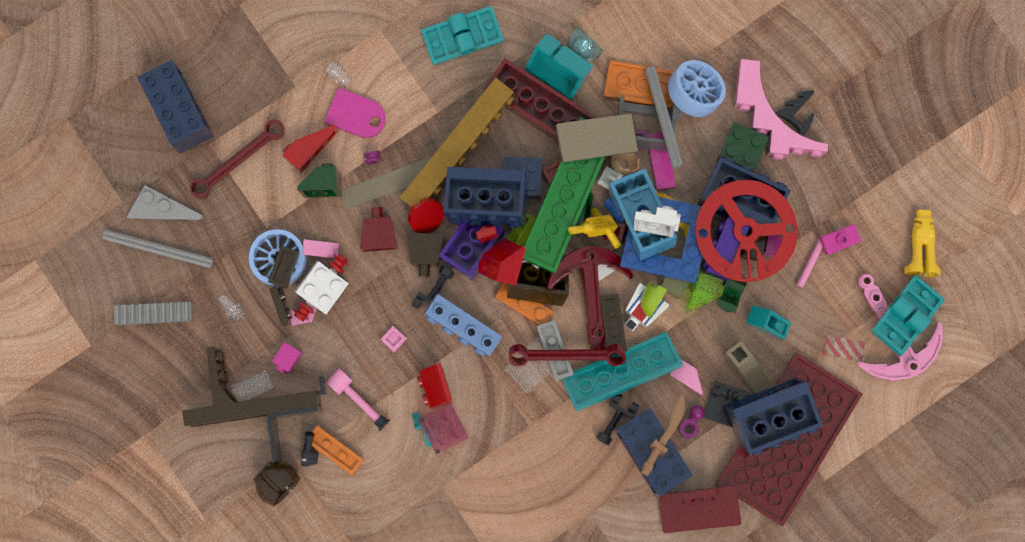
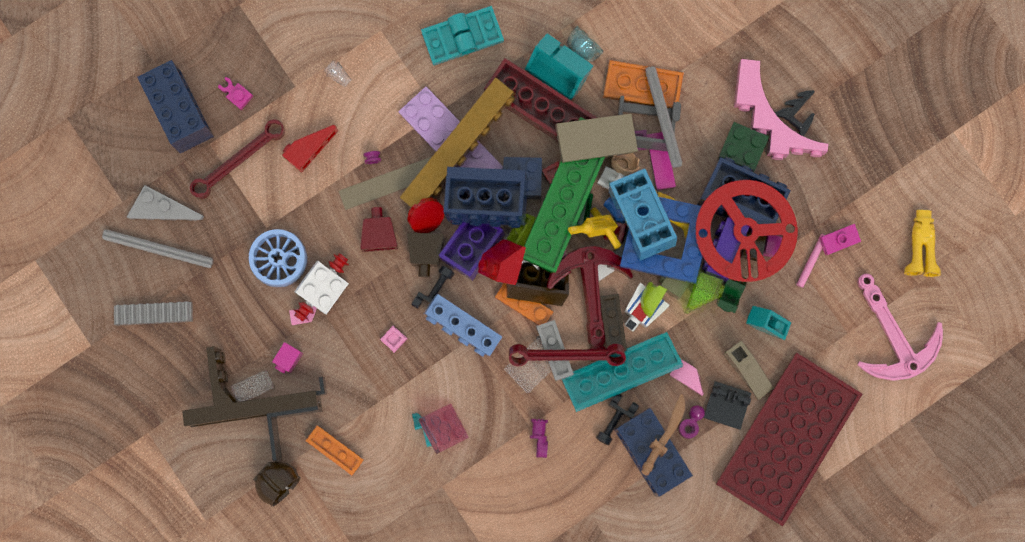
(232, 308): clear cone -> none
(237, 95): none -> dark pink plate
(283, 313): dark brown plate -> none
(284, 267): dark brown plate -> none
(309, 456): black bar -> none
(320, 248): bright pink sticker -> none
(322, 182): dark green slope -> none
(340, 382): bright pink piece -> none
(354, 113): dark pink tile -> none
(435, 386): red slope -> none
(436, 123): none -> lavender plate
(486, 233): red plate -> none
(538, 432): none -> magenta connector
(663, 223): white plate -> none
(694, 94): light blue piece -> none
(700, 509): dark red bracket -> none
(771, 403): dark blue brick -> none
(843, 348): clear tile -> none
(907, 315): teal plate -> none

